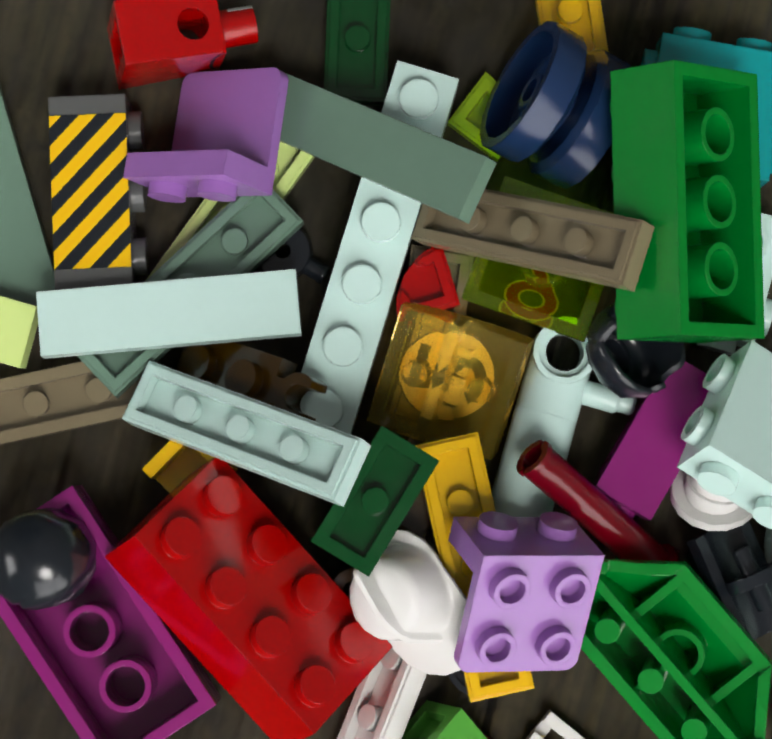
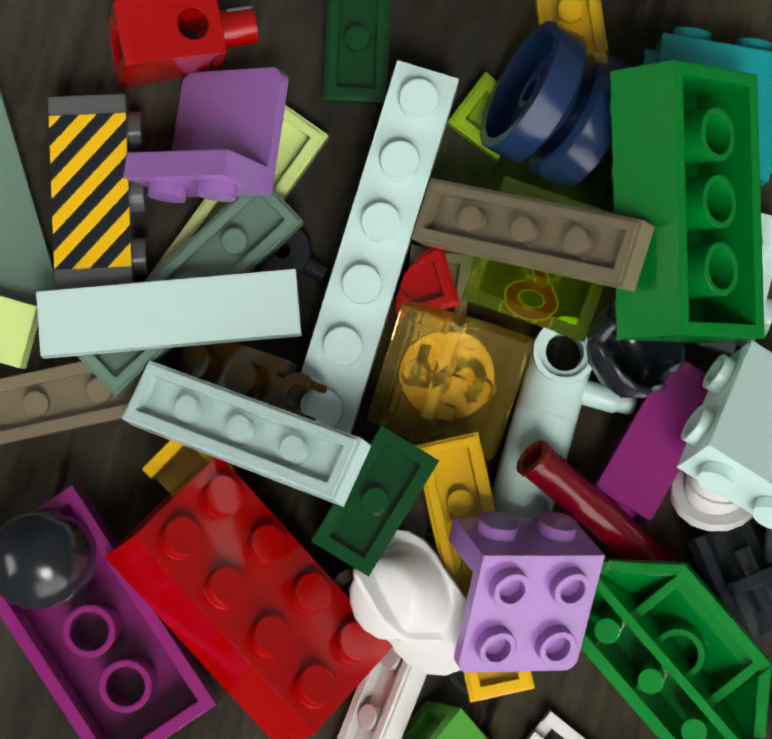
(384, 150): sand green tile -> none

